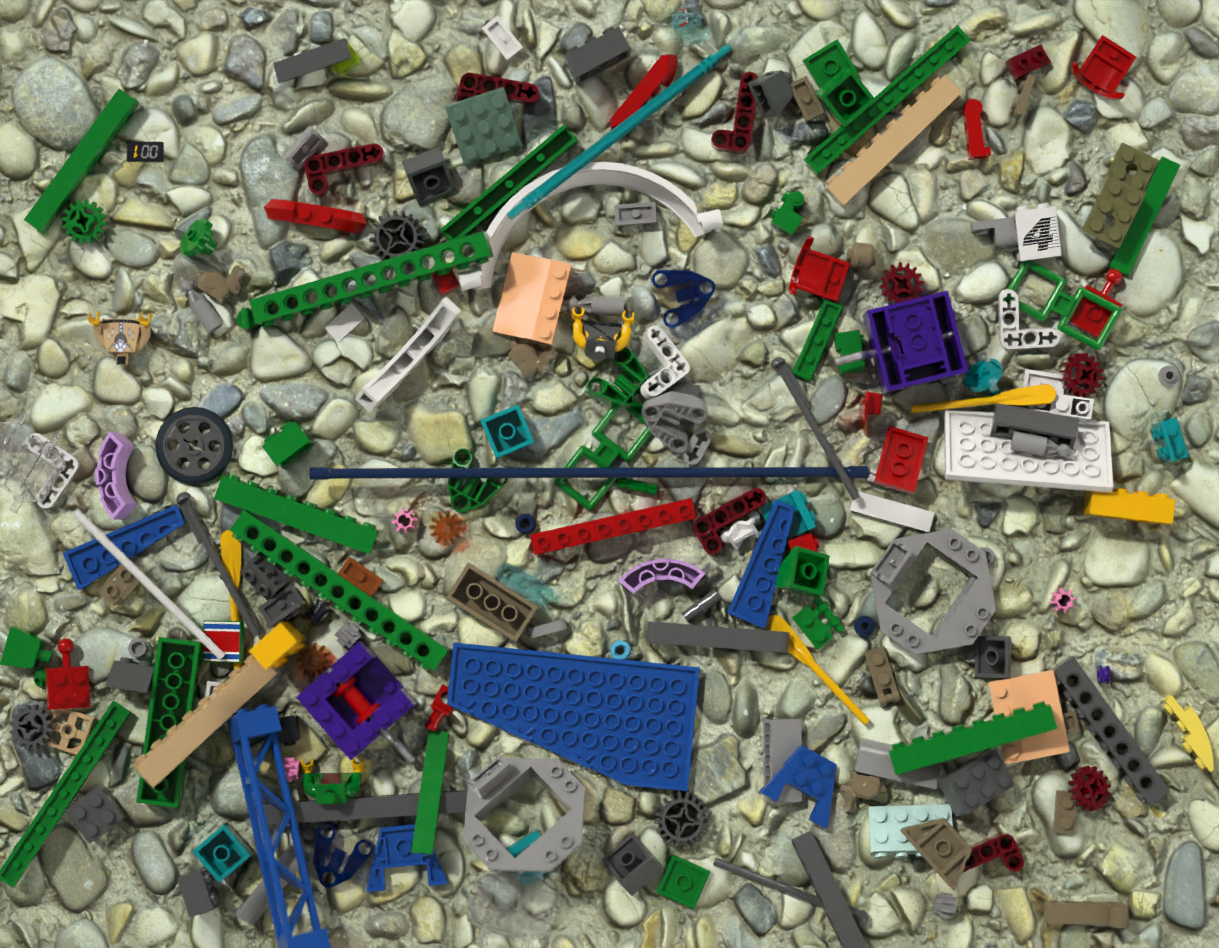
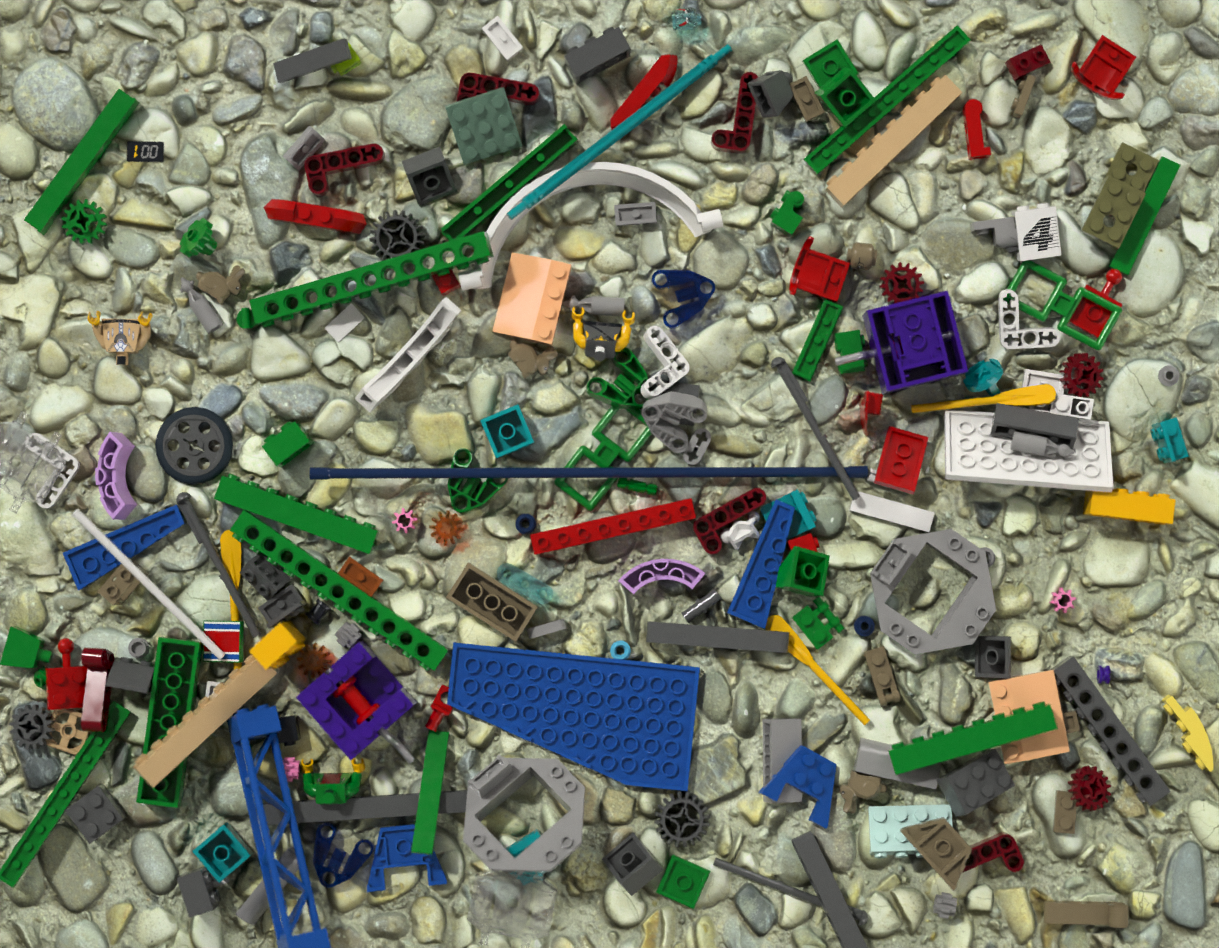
(97, 694): none -> dark red beam

